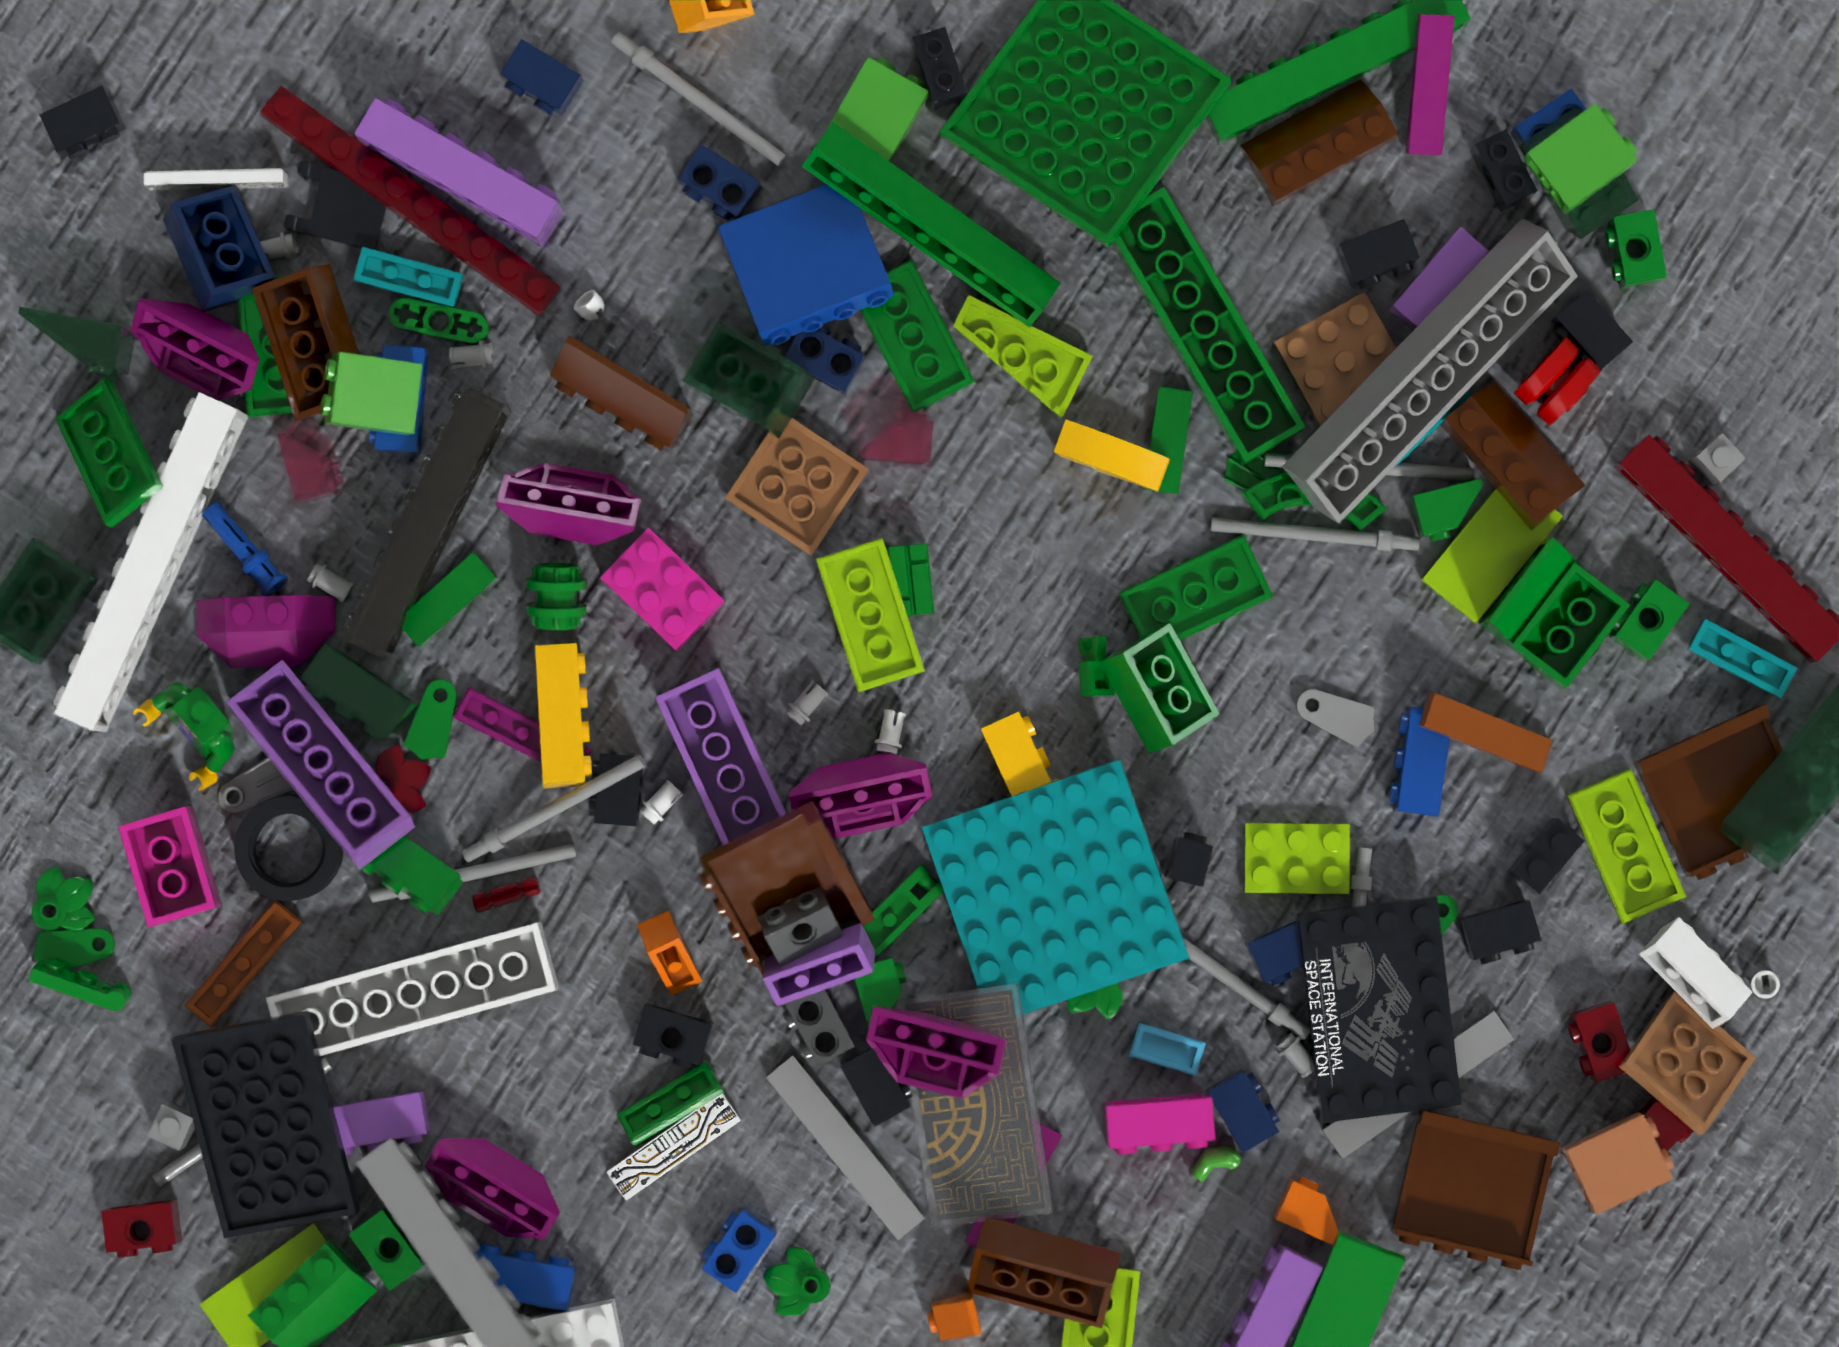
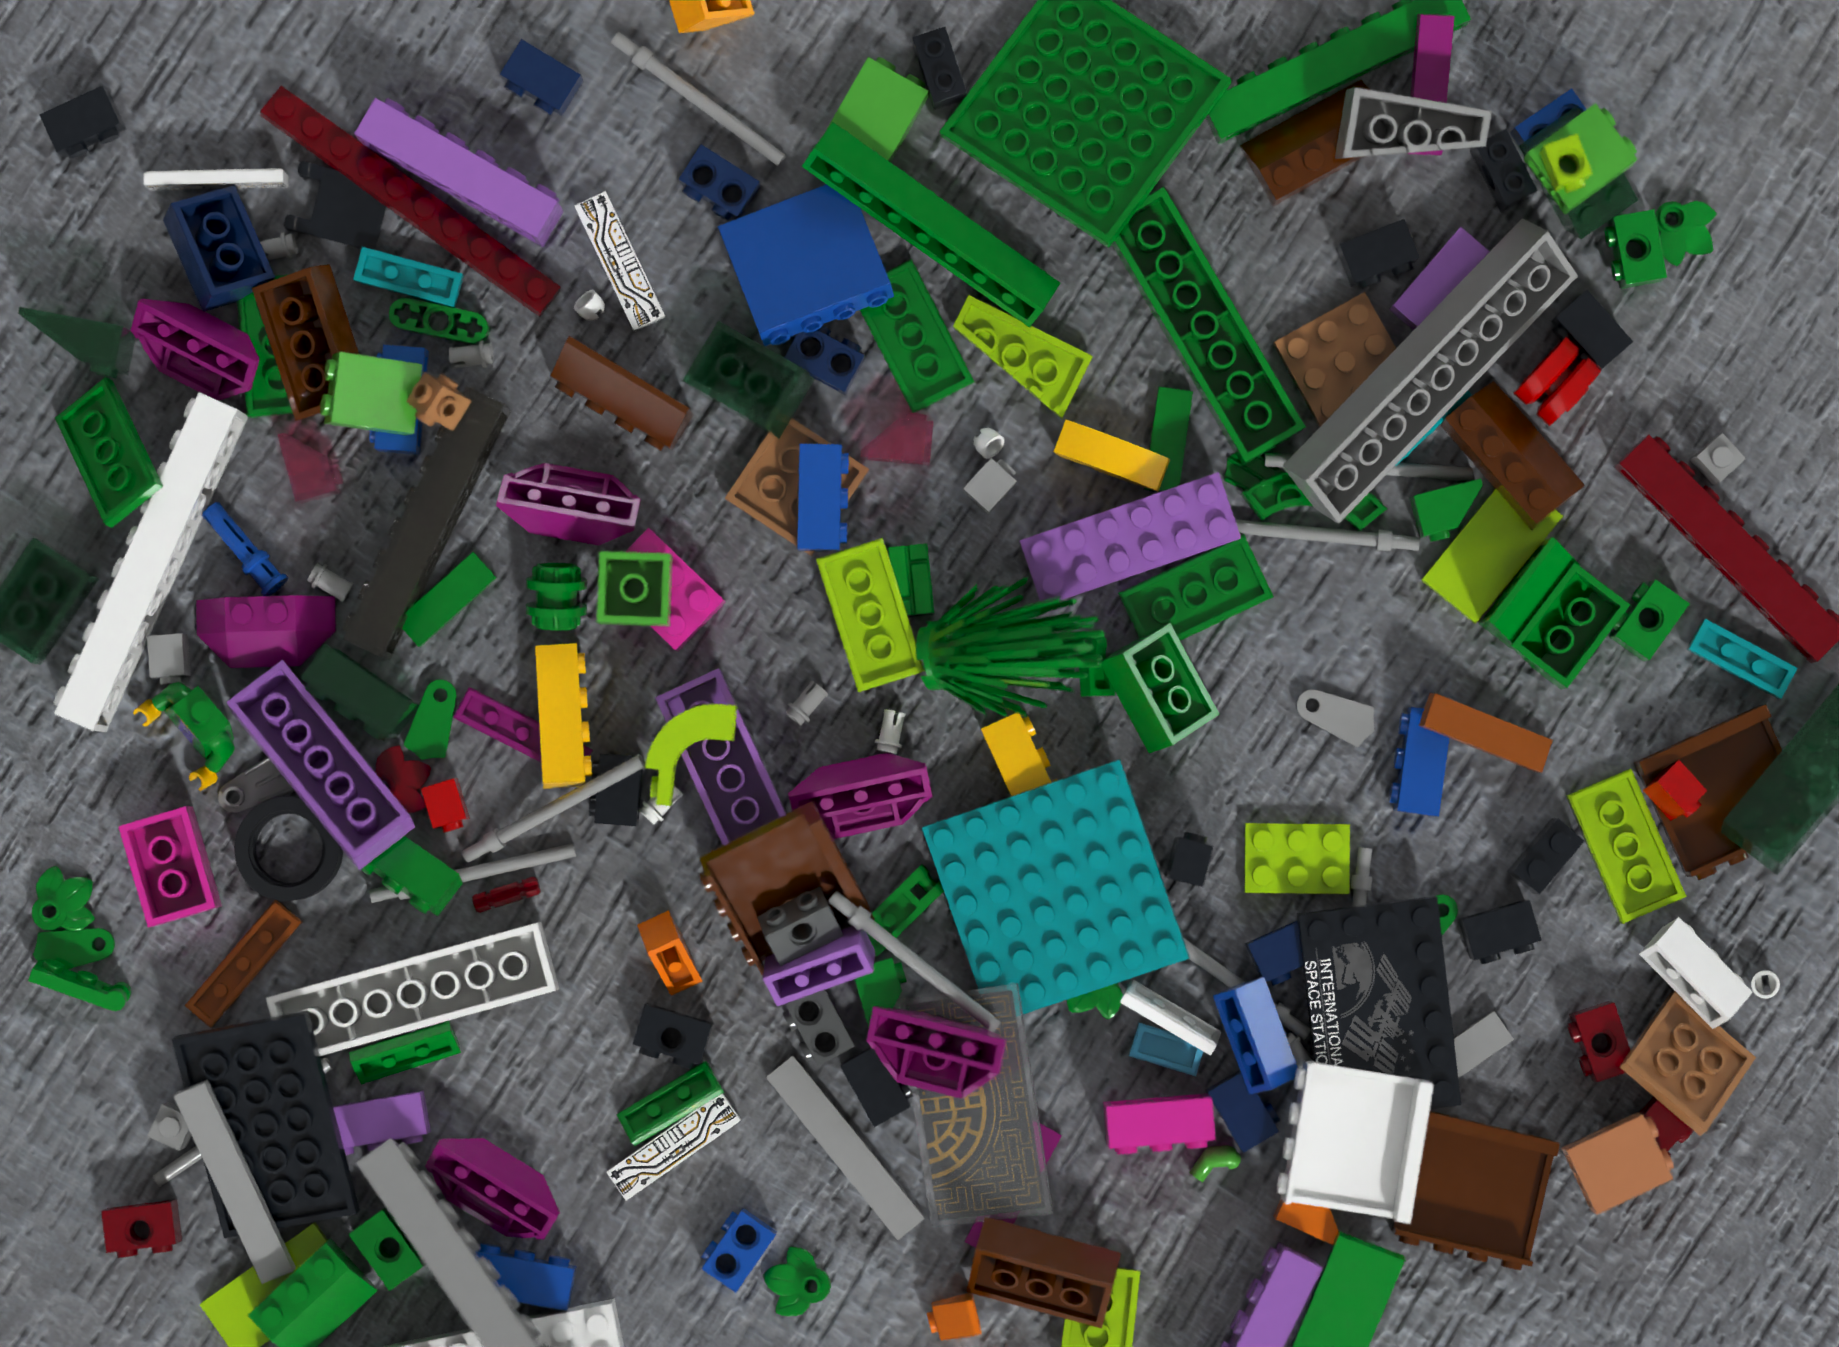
(168, 657): none -> light grey brick
(234, 1181): none -> light grey tile
(404, 1052): none -> green plate
(438, 401): none -> medium nougat brick
(445, 805): none -> red brick
(619, 261): none -> white tile
(634, 588): none -> bright green brick
(682, 731): none -> lime arch
(821, 497): none -> blue brick
(861, 919): none -> light grey bar
(988, 442): none -> white hinge
(990, 484): none -> light grey brick
(996, 649): none -> green plant
(1130, 539): none -> medium lavender brick
(1170, 1017): none -> white tile
(1256, 1035): none -> blue brick
(1355, 1140): none -> white panel
(1397, 124): none -> light grey wedge
(1566, 148): none -> lime brick
(1675, 791): none -> red brick
(1688, 233): none -> green plate

